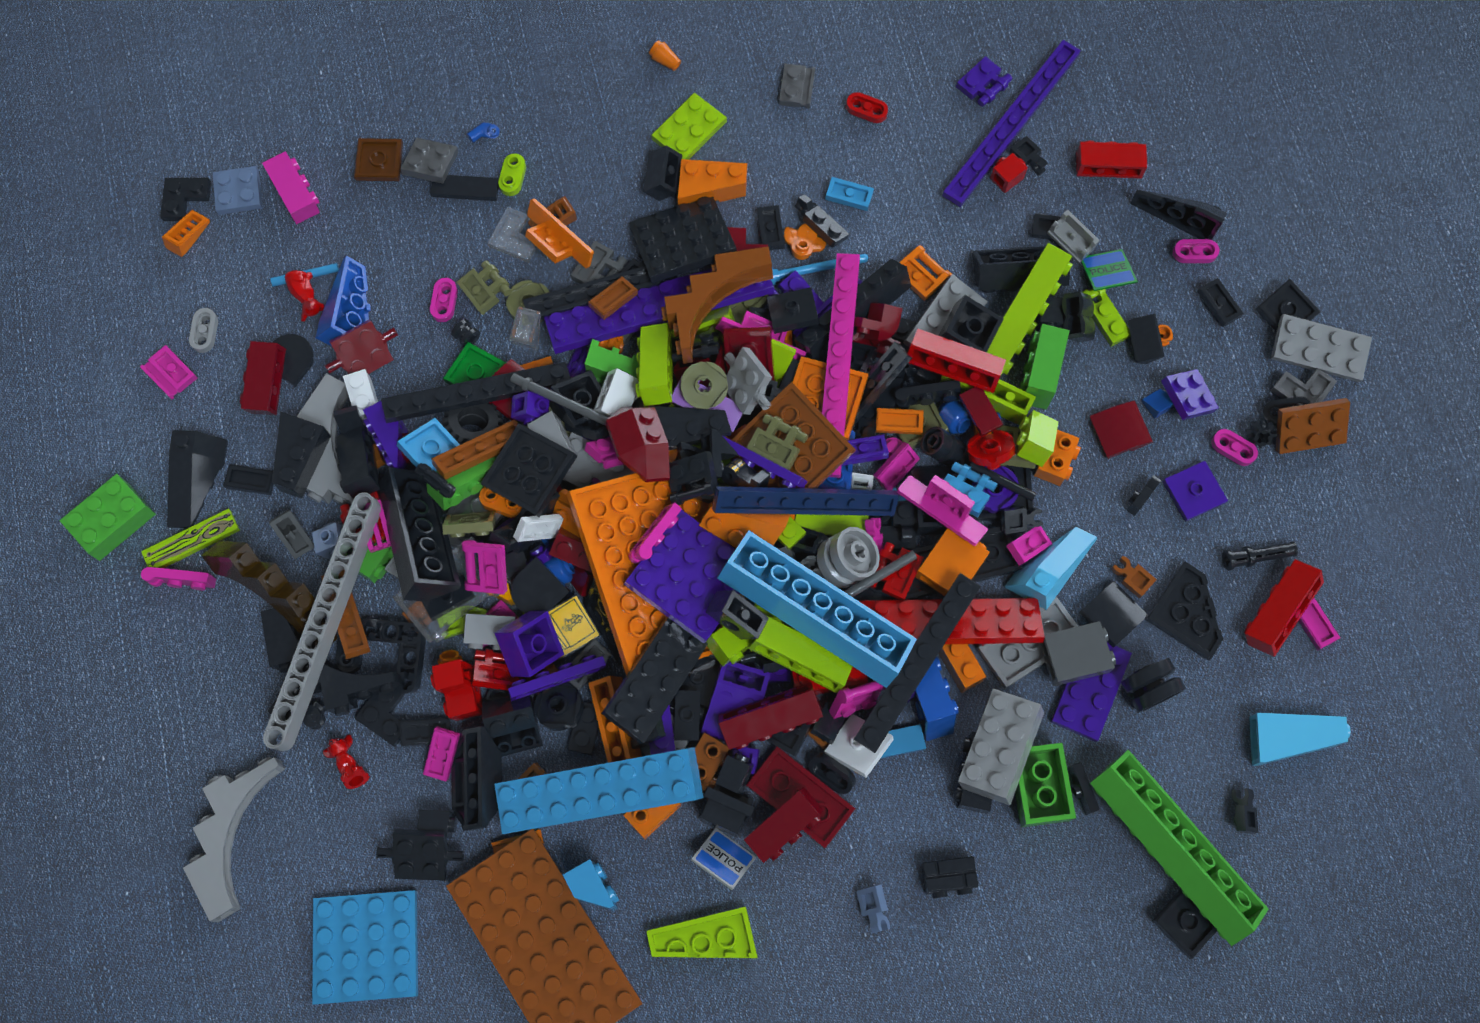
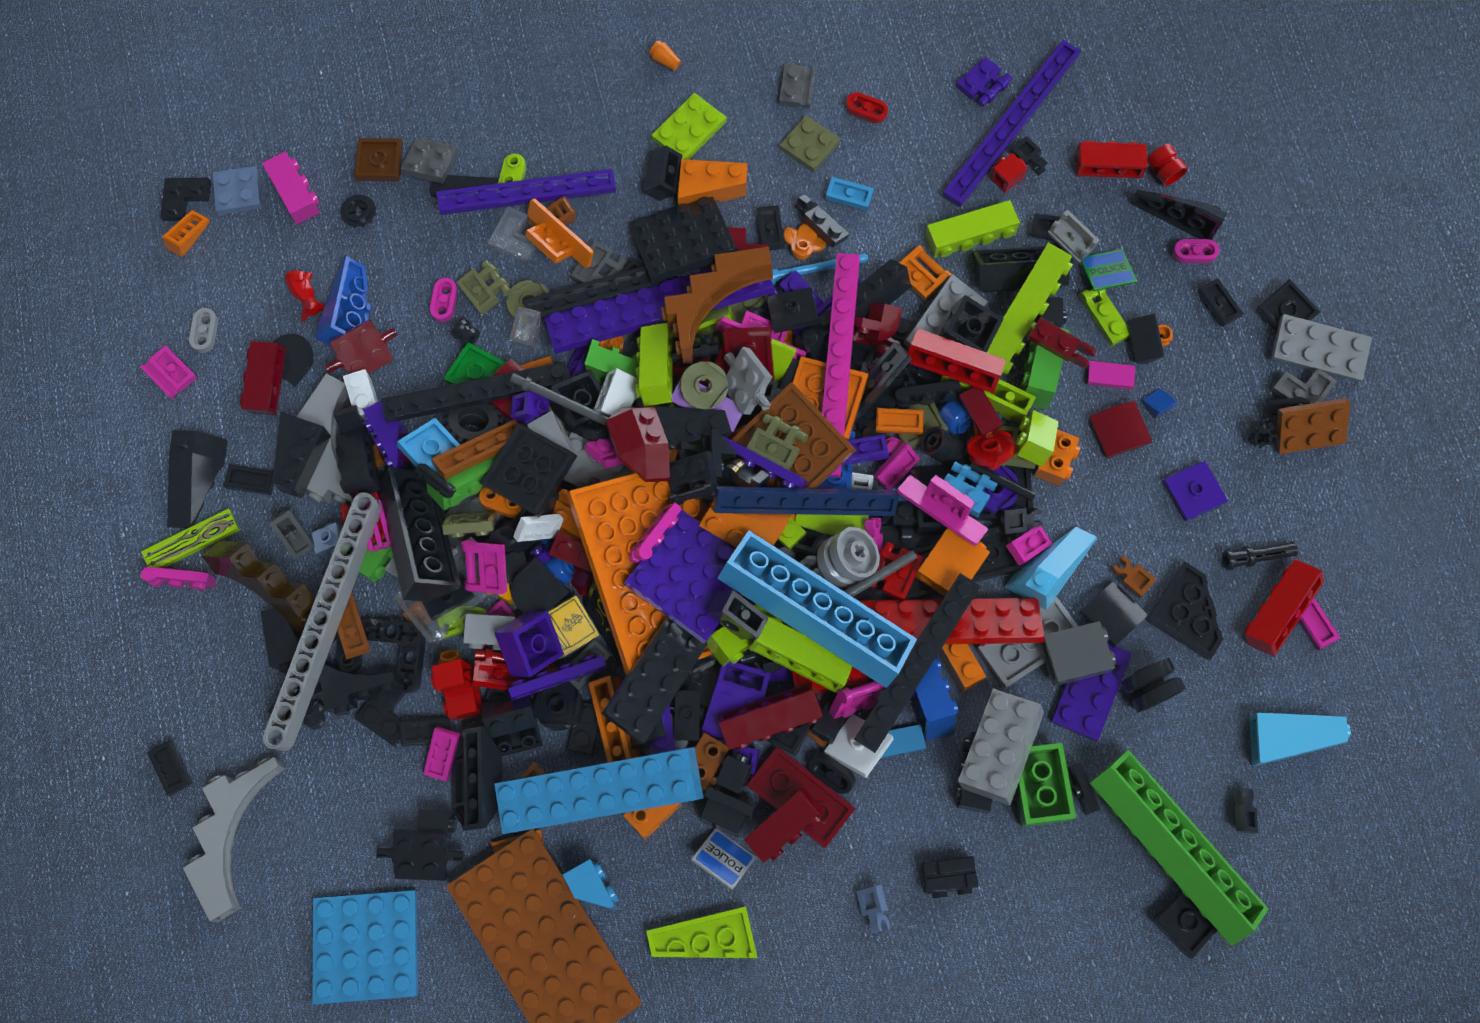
(107, 517): bright green brick -> none
(169, 767): none -> black plate
(319, 271): dark azure bar -> none
(349, 208): none -> black gear
(352, 774): red animal -> none
(483, 130): blue arm -> none
(523, 191): none -> dark purple plate
(613, 298): dark orange tile -> none
(809, 144): none -> olive plate
(972, 229): none -> lime brick
(1061, 343): none -> dark red hinge
(1079, 311): black brick -> none
(1111, 375): none -> dark pink tile
(1139, 498): black plate -> none
(1167, 164): none -> red wheel
(1189, 394): dark purple plate -> none
(1234, 446): dark pink plate -> none

